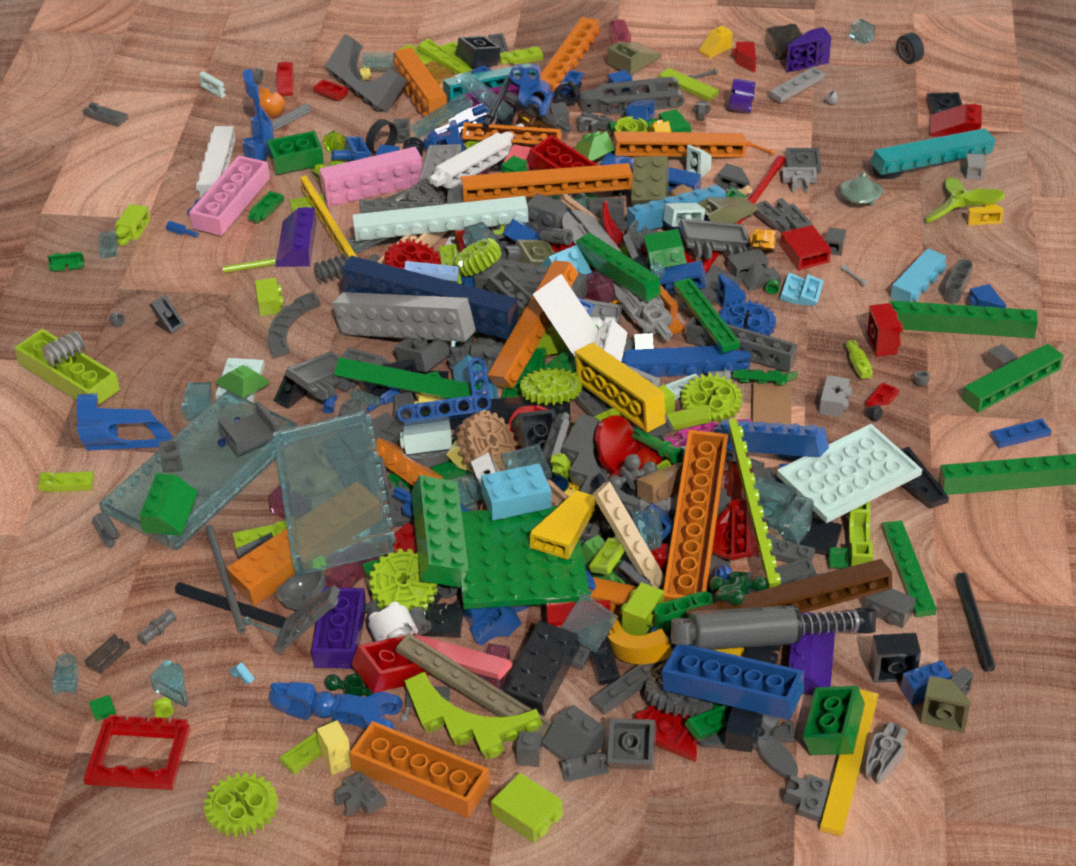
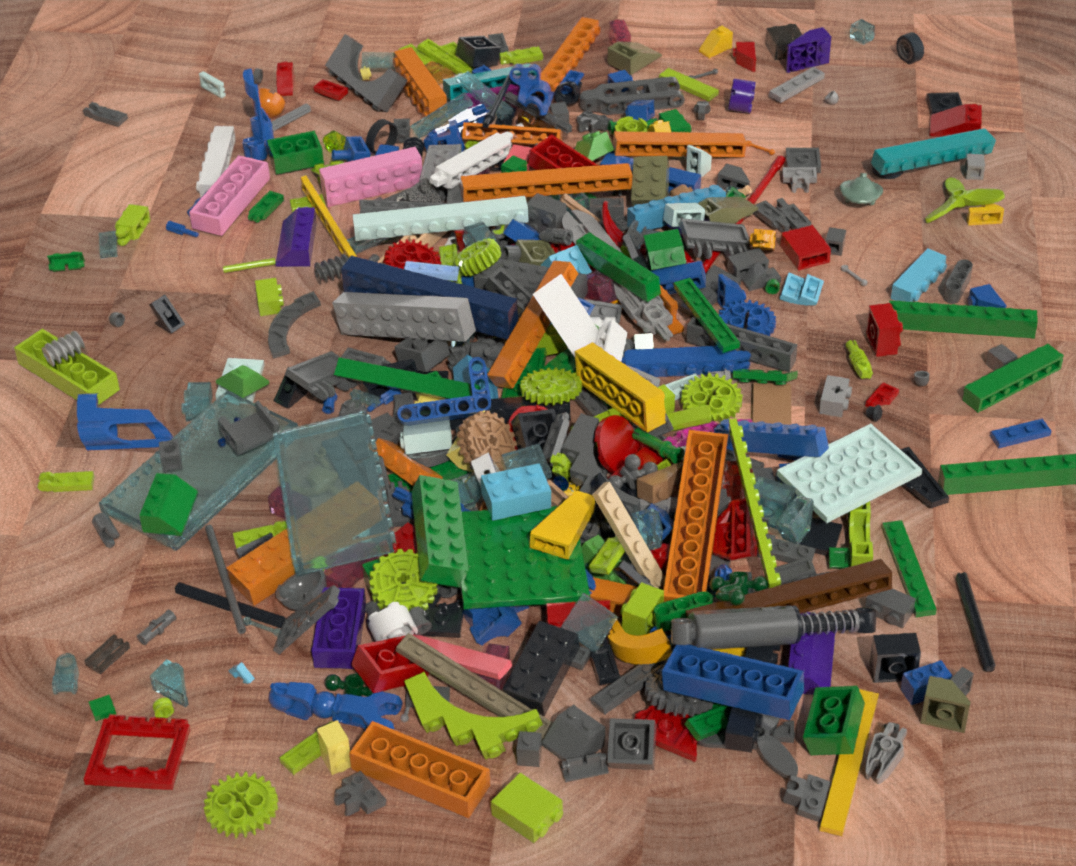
(658, 270): clear light blue plate -> none

